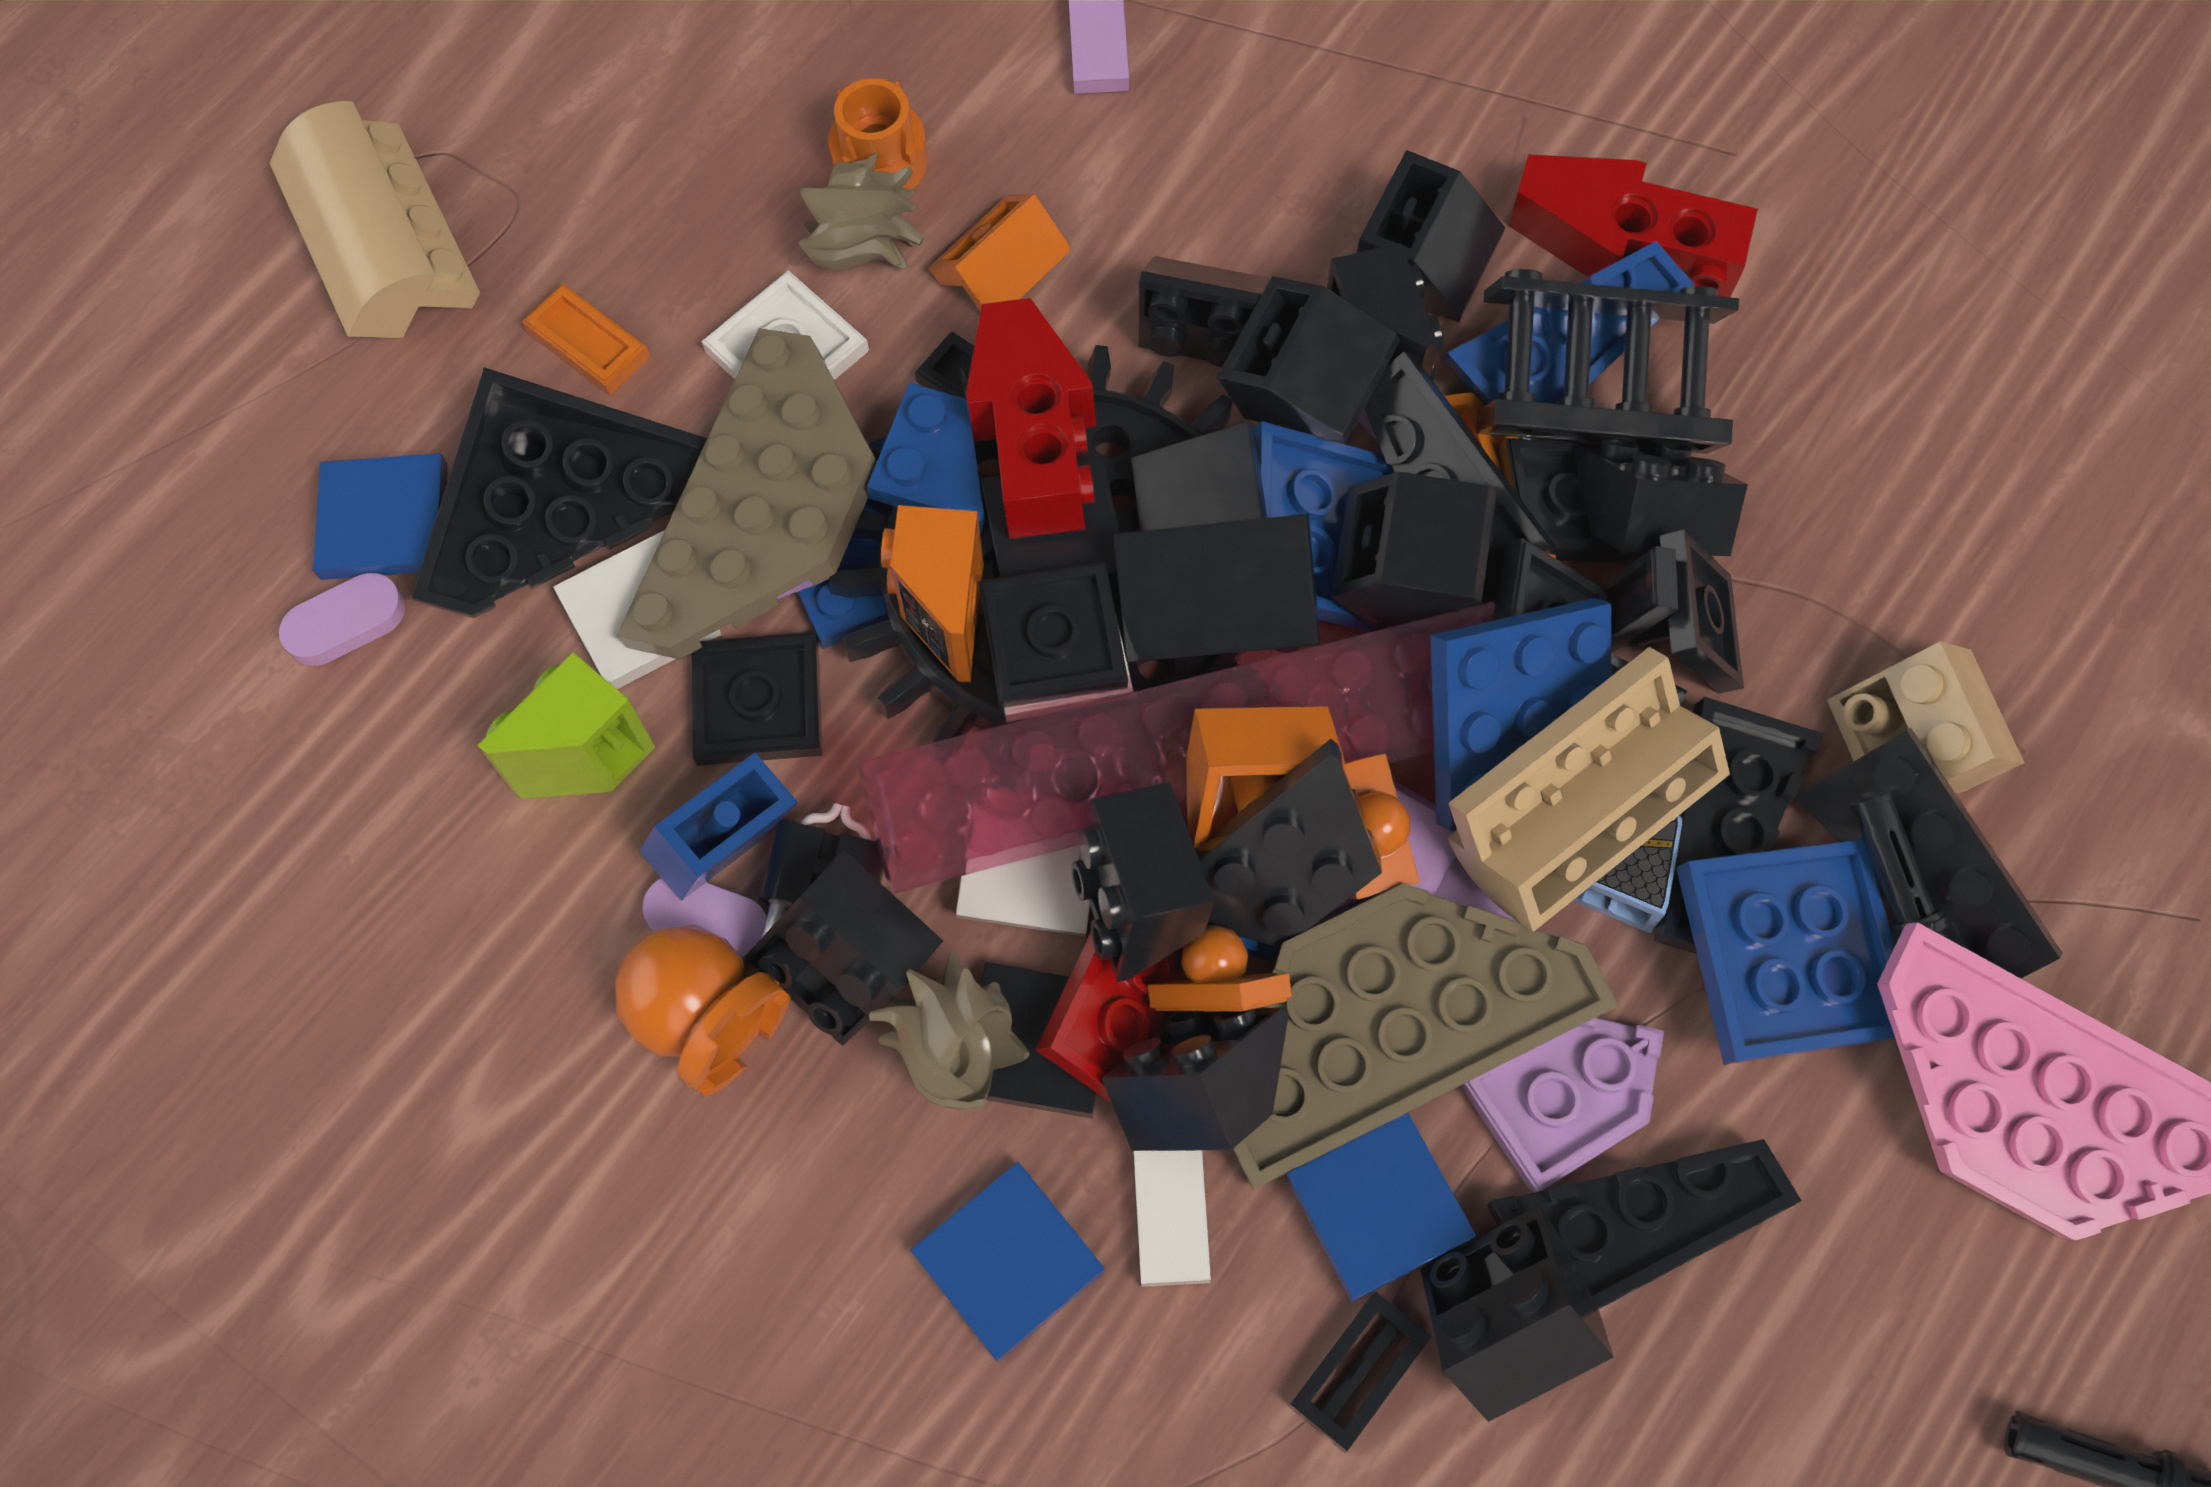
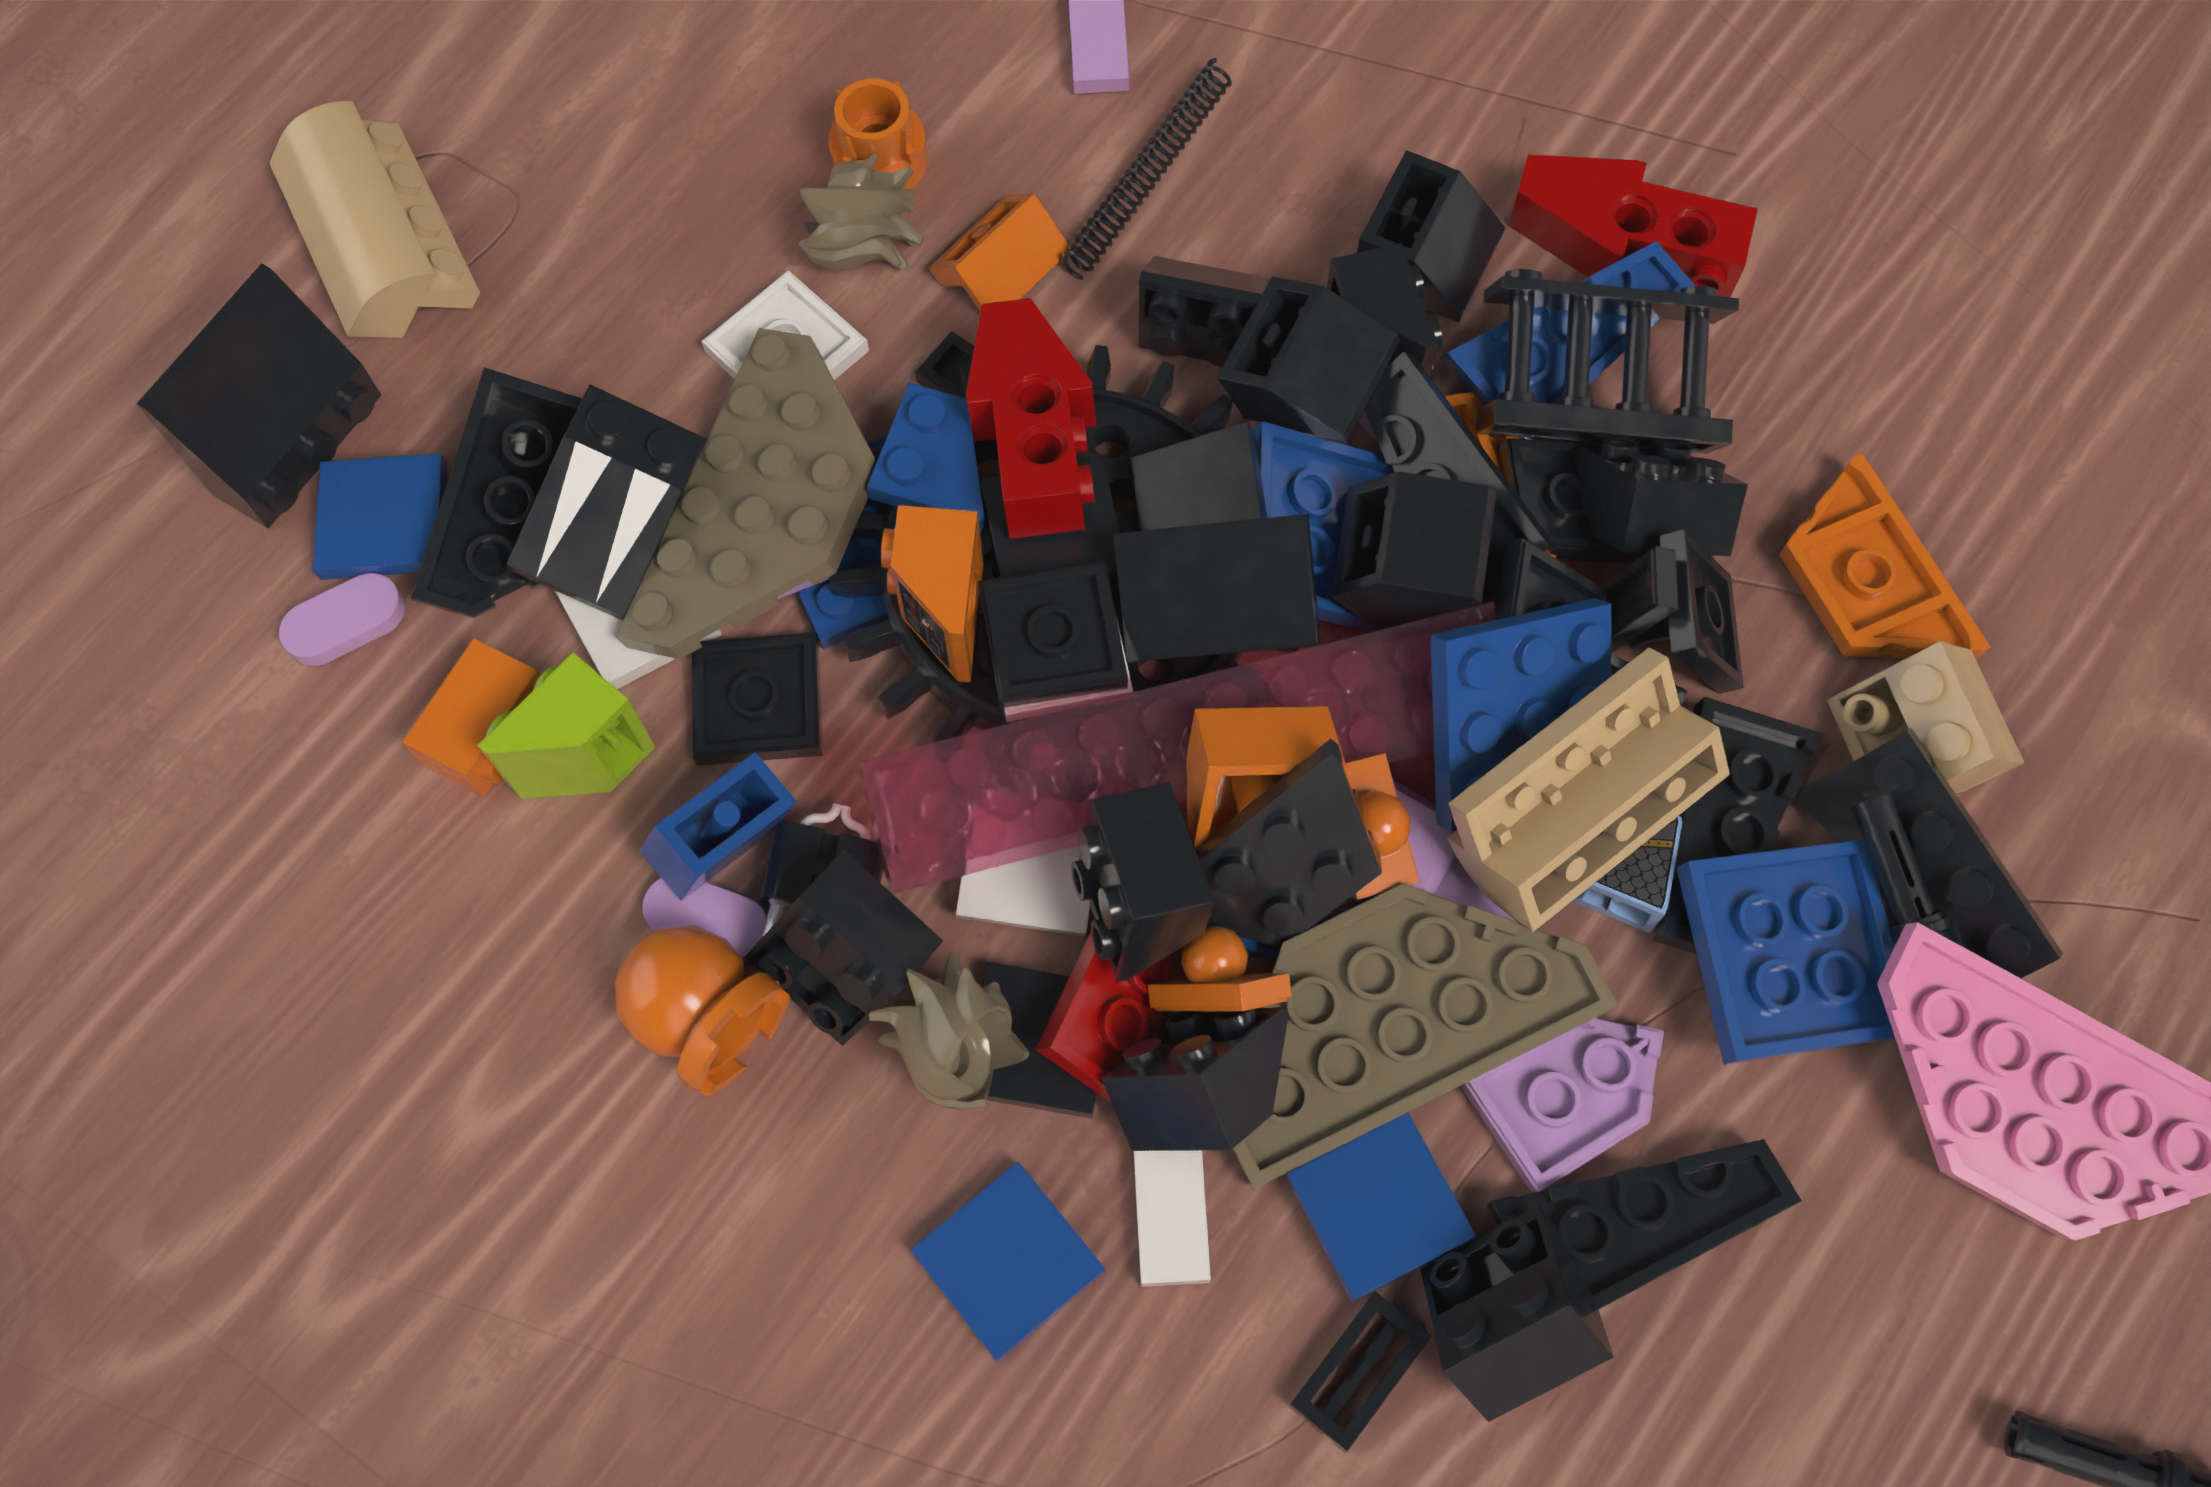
(260, 398): none -> black slope
(462, 710): none -> orange brick
(586, 339): orange tile -> none
(605, 502): none -> black slope
(1122, 195): none -> black piece
(1874, 575): none -> orange wing

